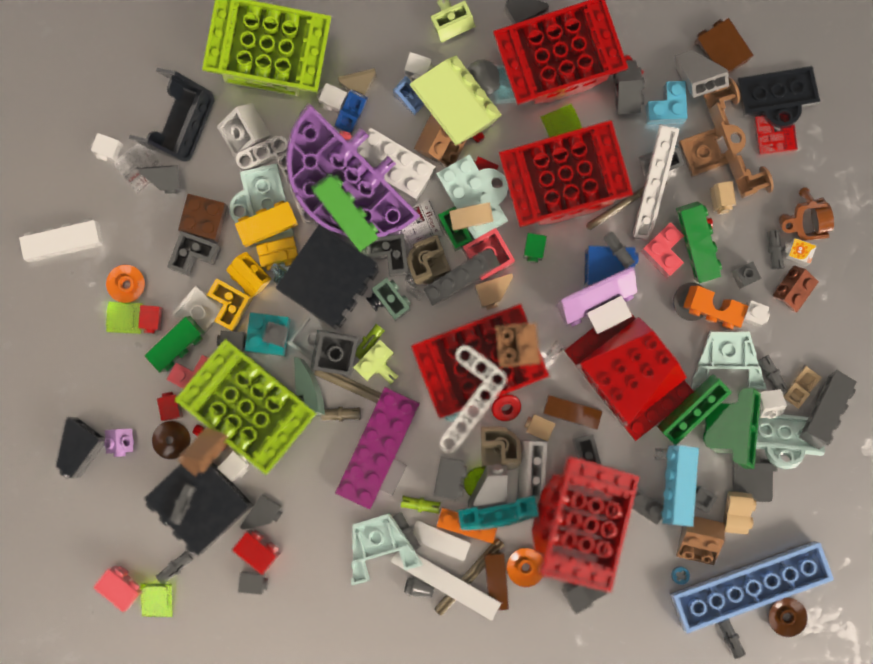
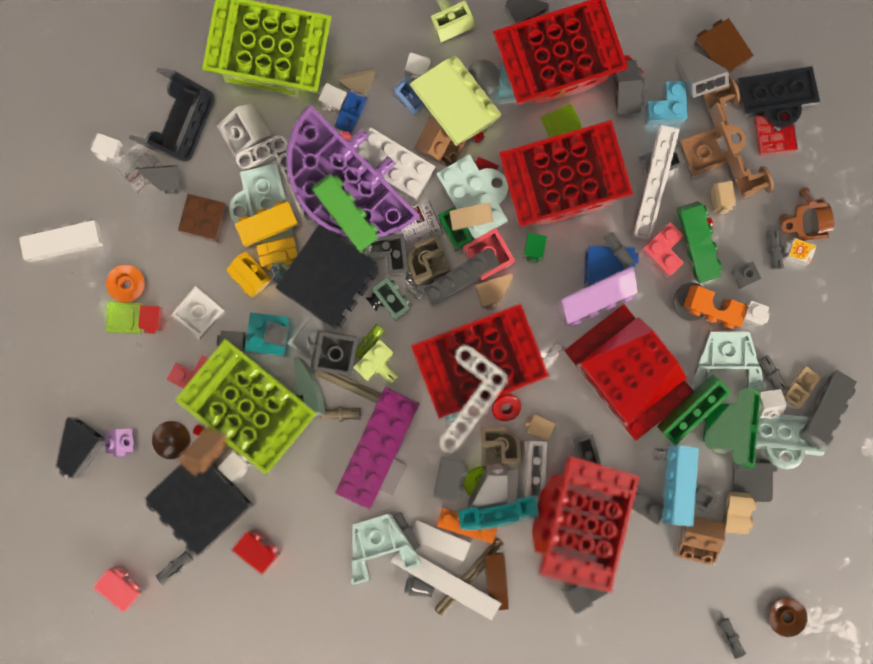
(156, 600): clear neon green piece -> none
(168, 407): red brick -> none
(175, 344): green brick -> none
(182, 503): dark grey pin -> none
(191, 248): dark grey brick -> none
(234, 304): yellow brick -> none
(252, 583): dark grey brick -> none
(263, 513): dark grey slope -> none
(420, 504): lime pin -> none
(517, 574): orange dish -> none
(518, 345): medium nougat slope -> none
(572, 412): reddish brown slope -> none
(609, 314): white brick -> none
(616, 208): dark tan piece -> none
(681, 581): dark azure bush -> none
(751, 586): light blue brick -> none
(796, 288): copper bracket -> none

